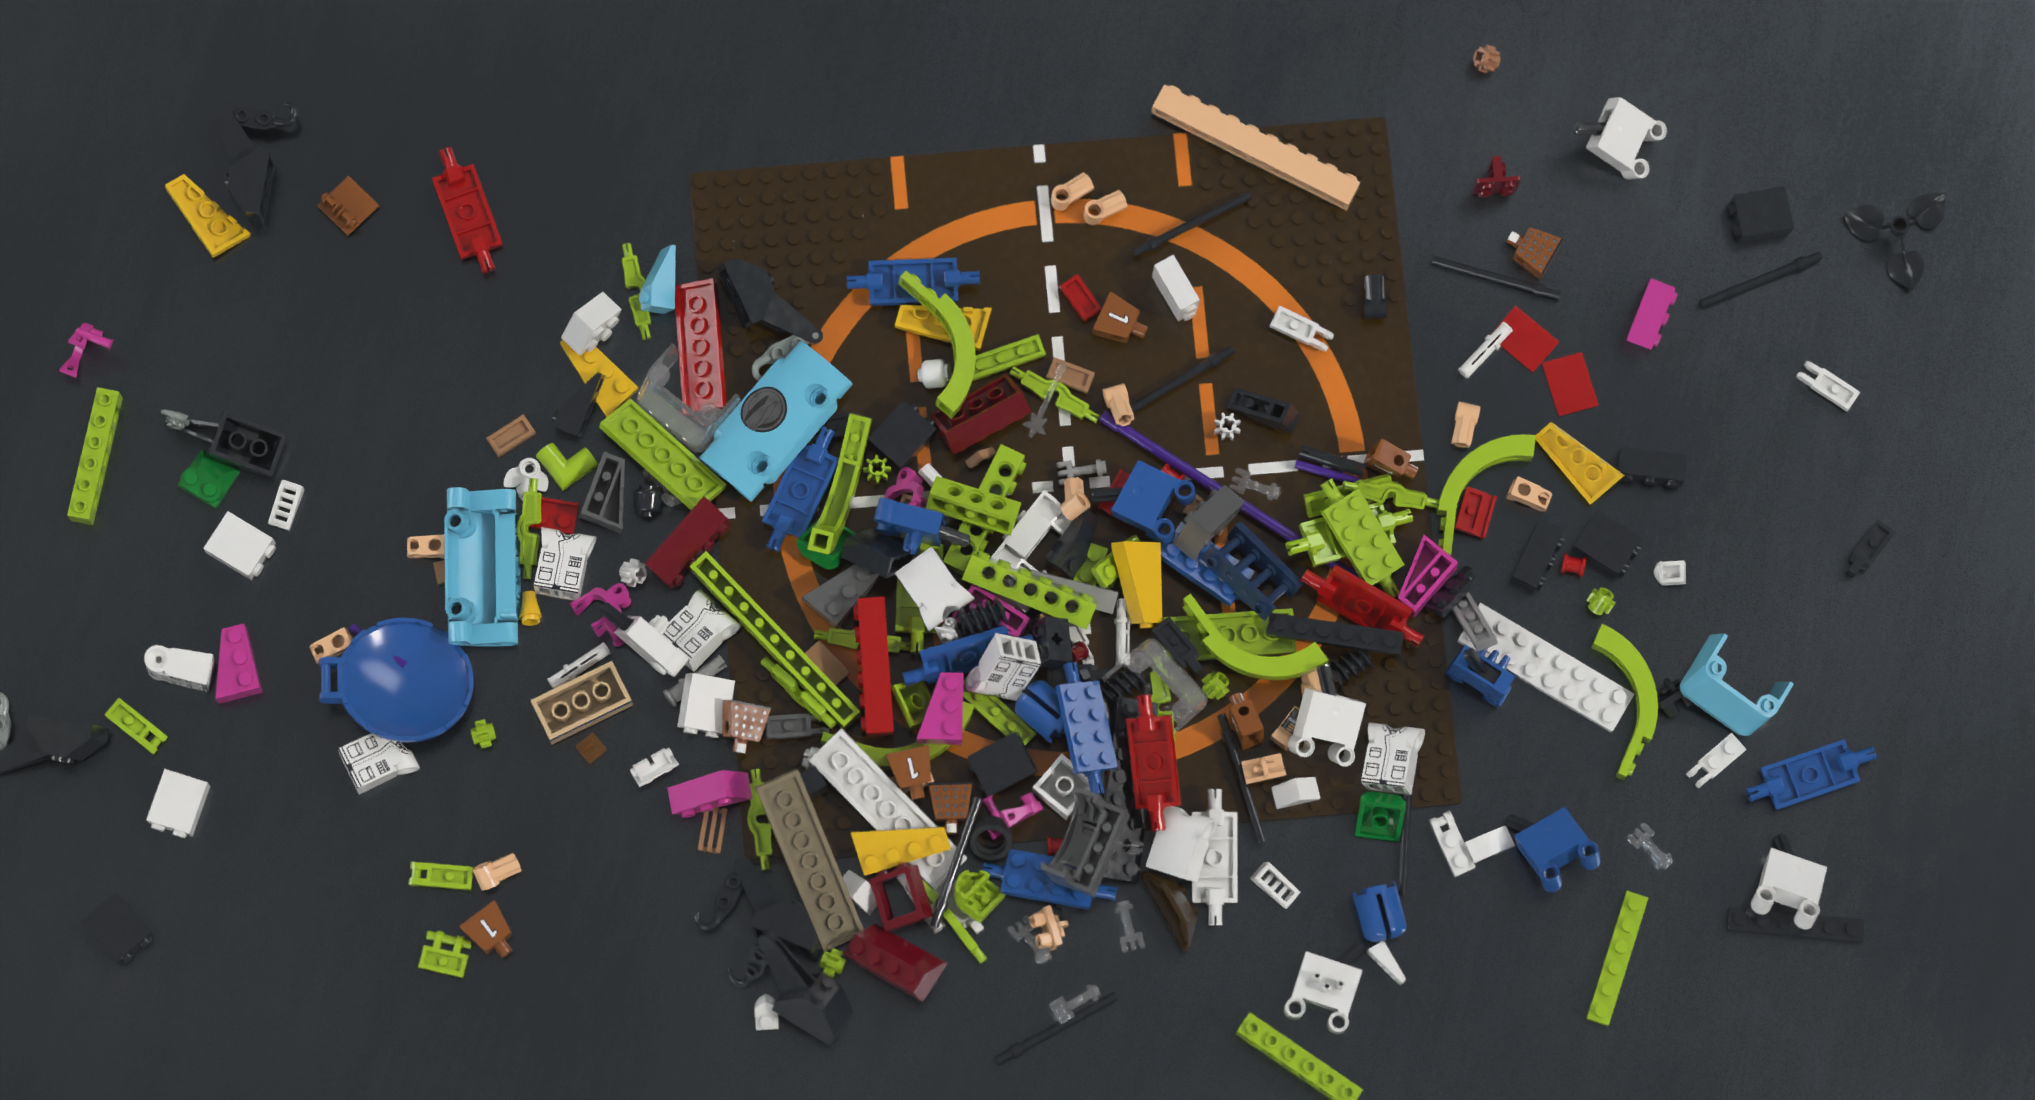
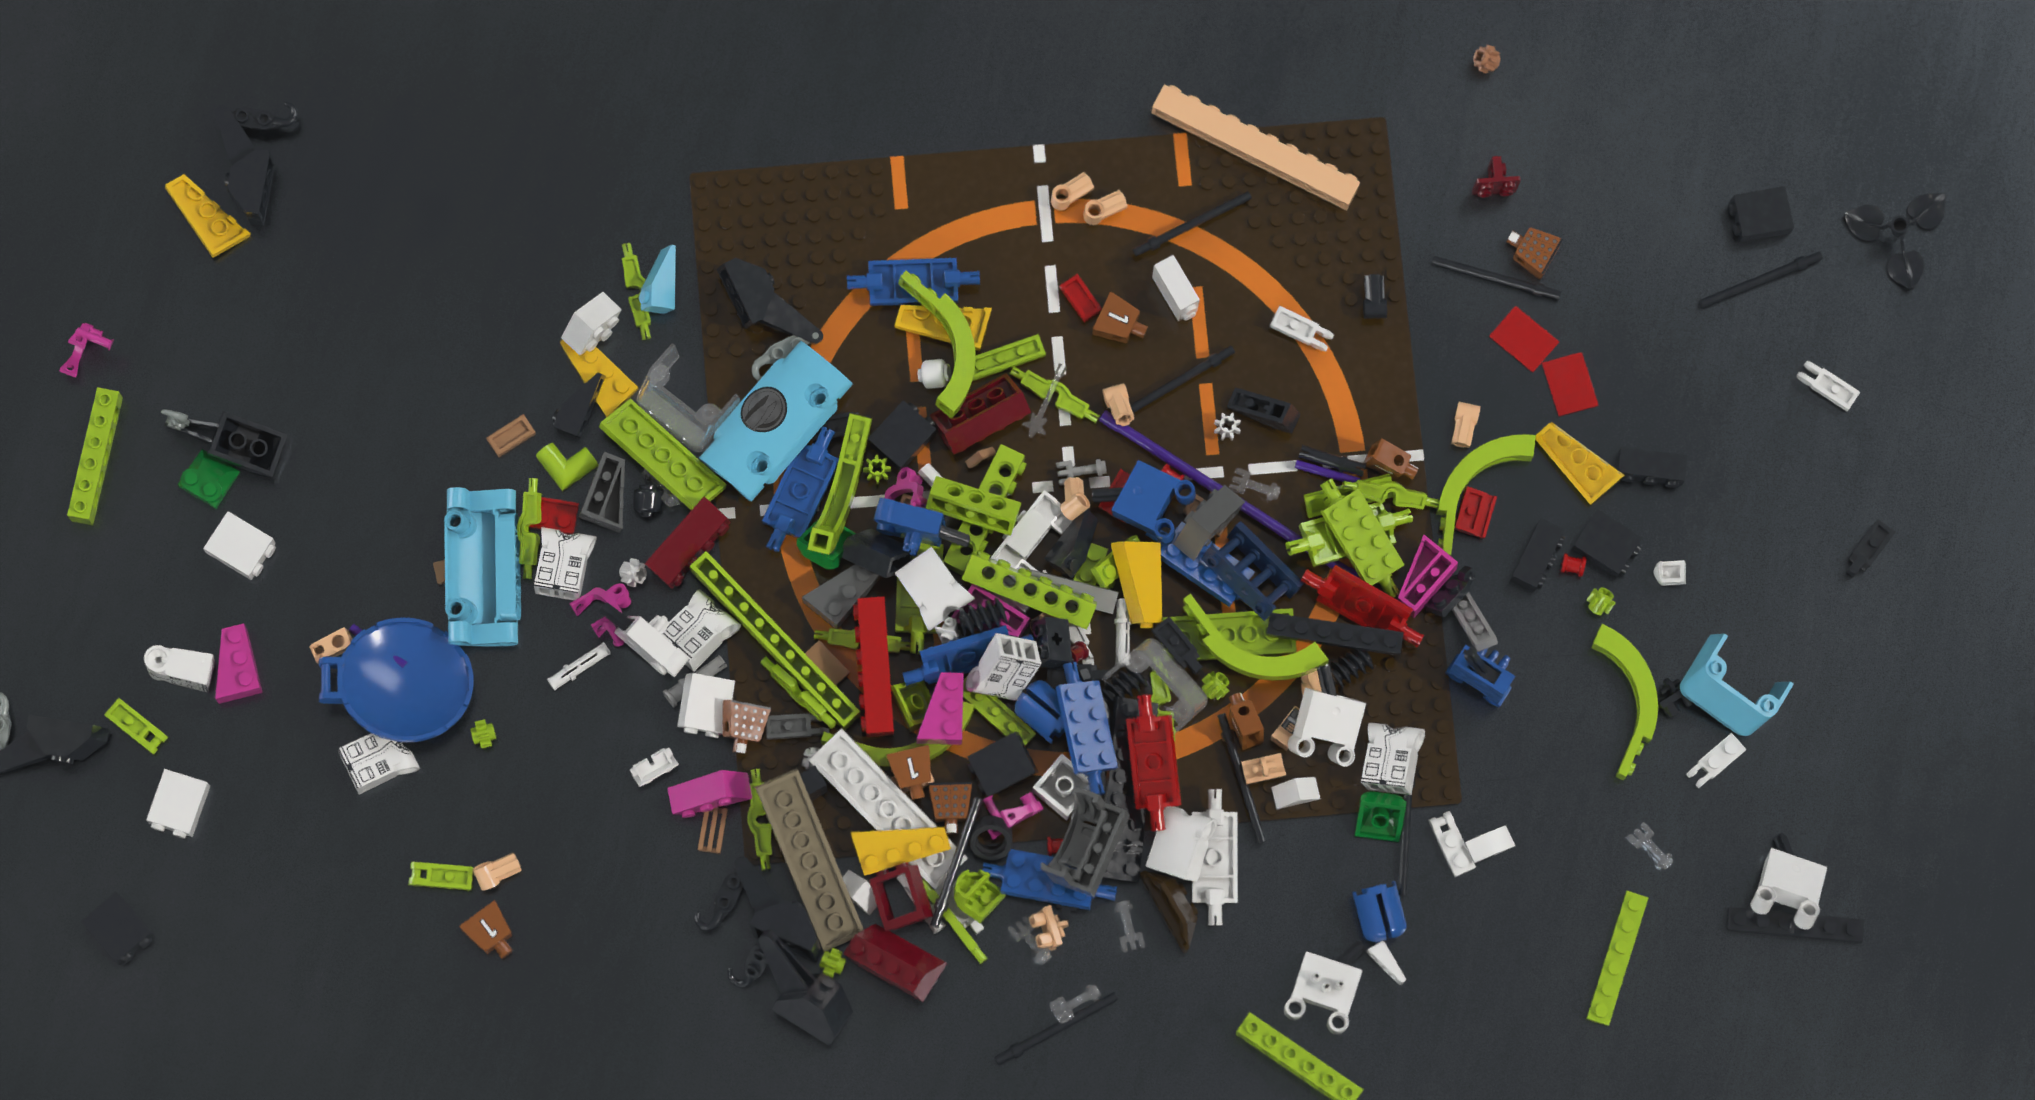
(293, 507): white slope -> none
(347, 205): dark orange hinge -> none
(426, 546): light nougat leg -> none
(442, 960): lime plate -> none
(467, 210): red plate -> none
(519, 478): white plate -> none
(530, 611): yellow cone -> none
(581, 702): tan brick -> none
(591, 748): clear orange tile -> none
(700, 344): plate -> none
(764, 1016): white plate -> none
(1074, 376): medium nougat tile -> none
(1273, 872): white slope -> none
(1502, 331): white pin -> none
(1529, 494): light nougat leg -> none
(1552, 845): blue piece -> none
(1555, 672): white plate -> none
(1620, 135): white piece -> none
(1652, 314): dark pink wedge -> none
(1810, 774): blue plate -> none

